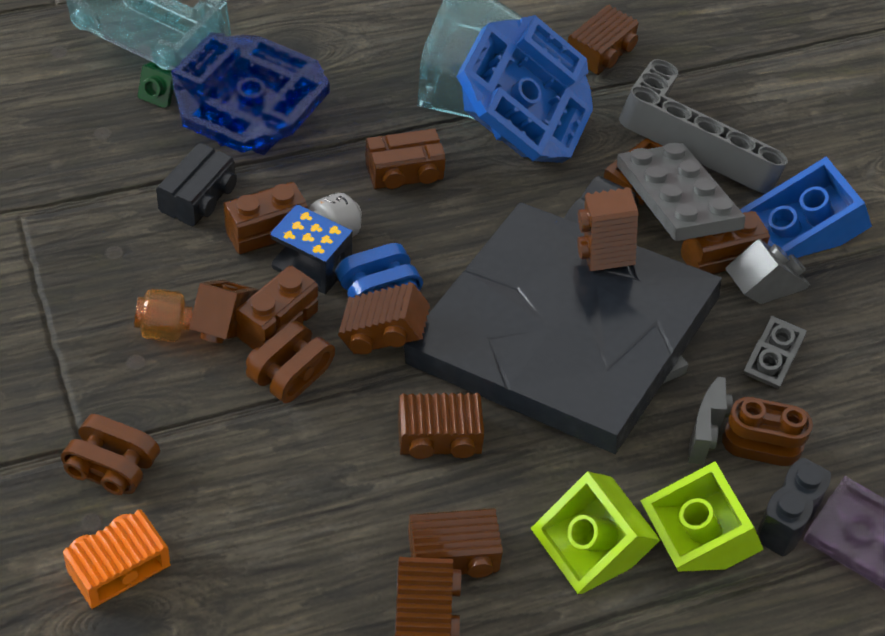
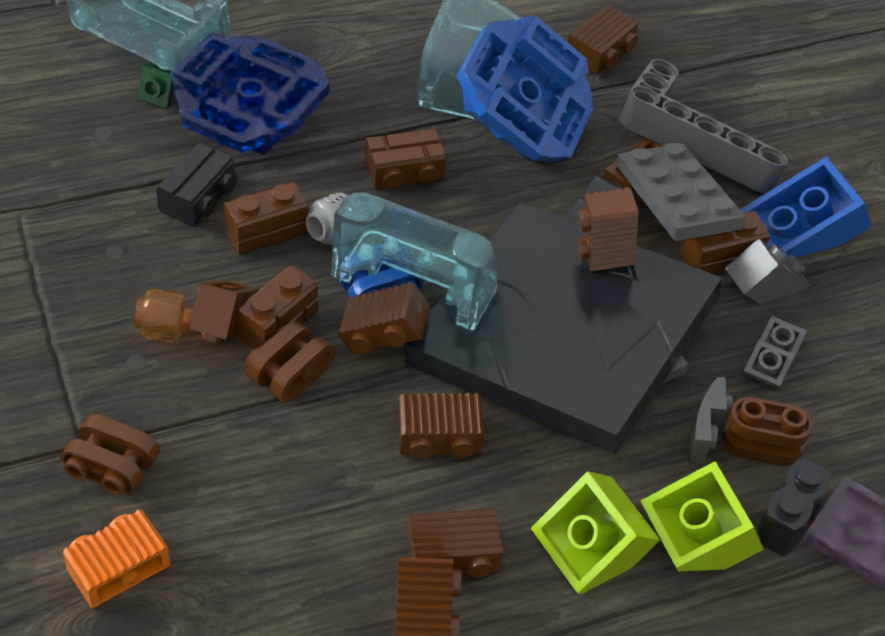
(312, 246): piece -> none
(382, 232): none -> clear light blue windscreen

